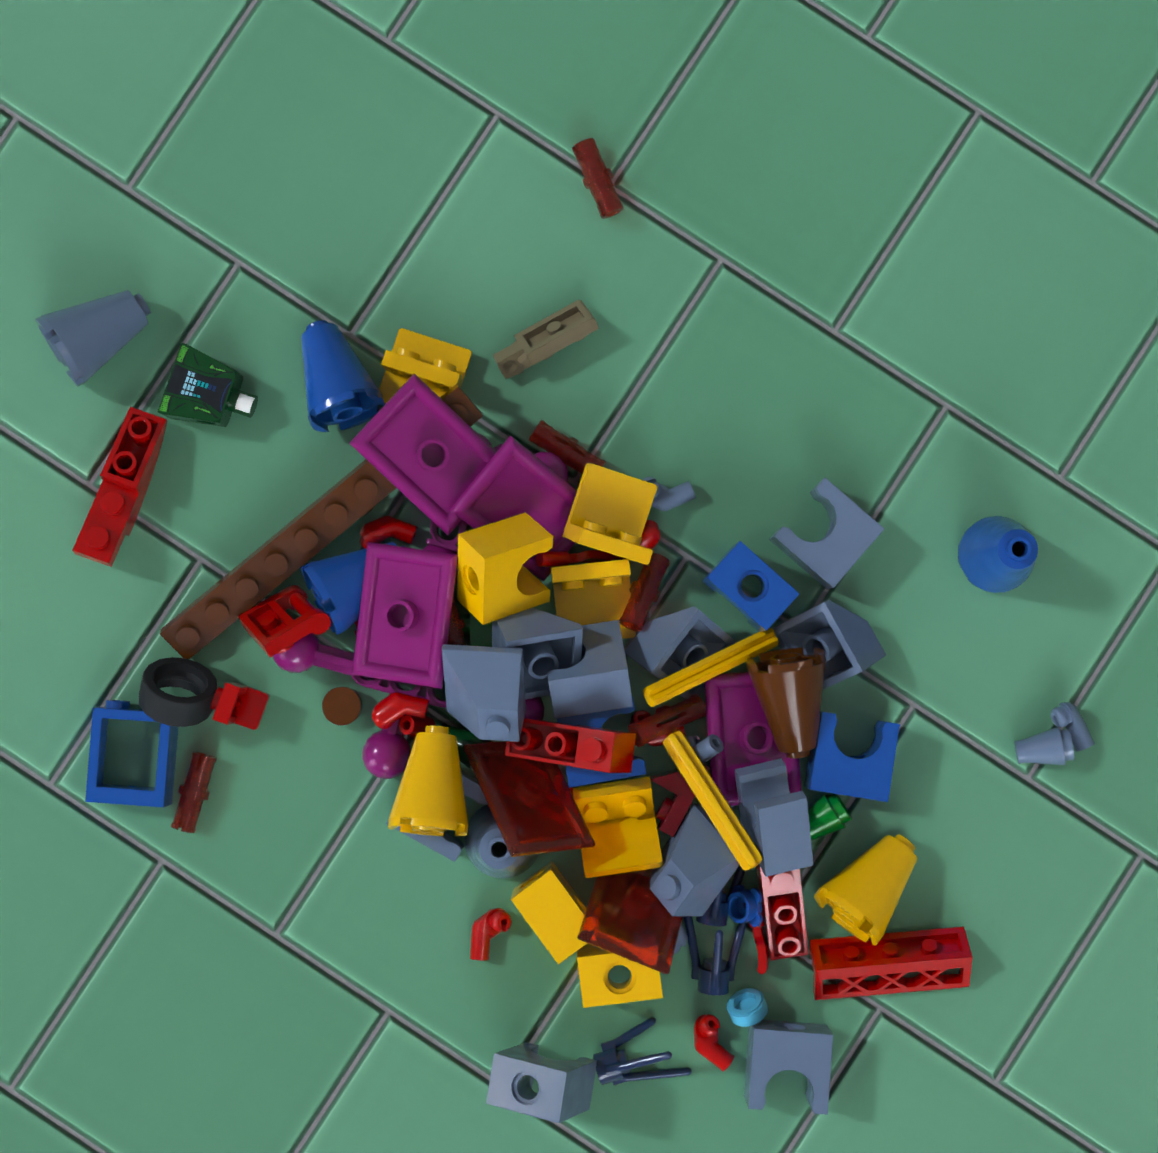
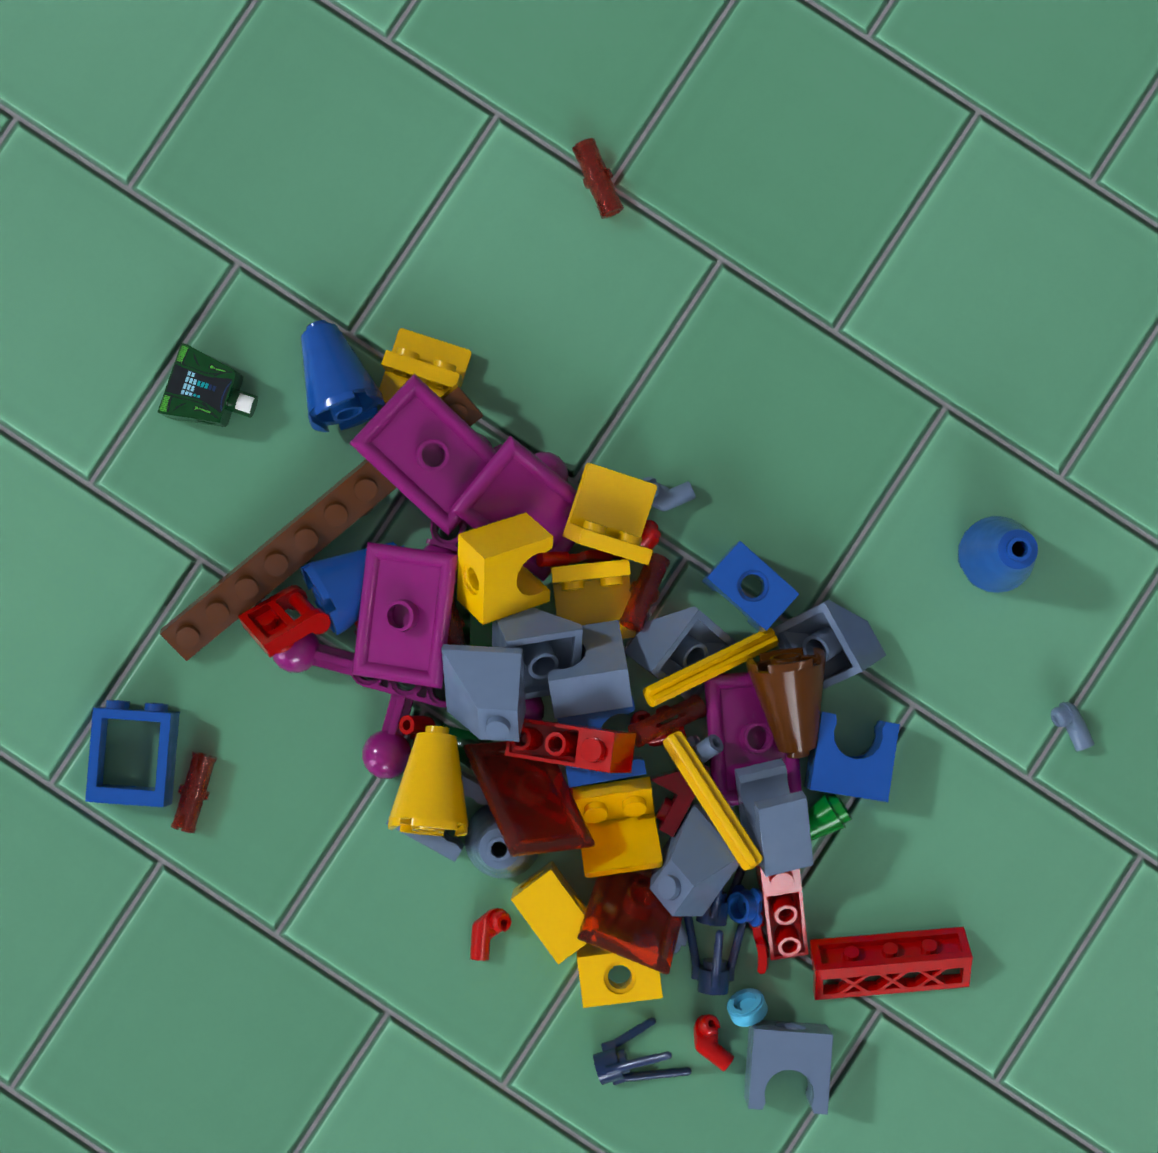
(93, 331): sand blue cone -> none
(123, 487): red slope -> none
(174, 709): black tyre -> none
(239, 705): red bracket -> none
(342, 705): reddish brown tile -> none
(386, 527): red arm -> none
(396, 706): red arm -> none
(546, 338): dark tan hinge -> none
(563, 1084): sand blue piece -> none
(564, 447): clear red pin -> none
(846, 540): sand blue piece -> none
(870, 888): yellow cone -> none
(1046, 748): sand blue cone -> none

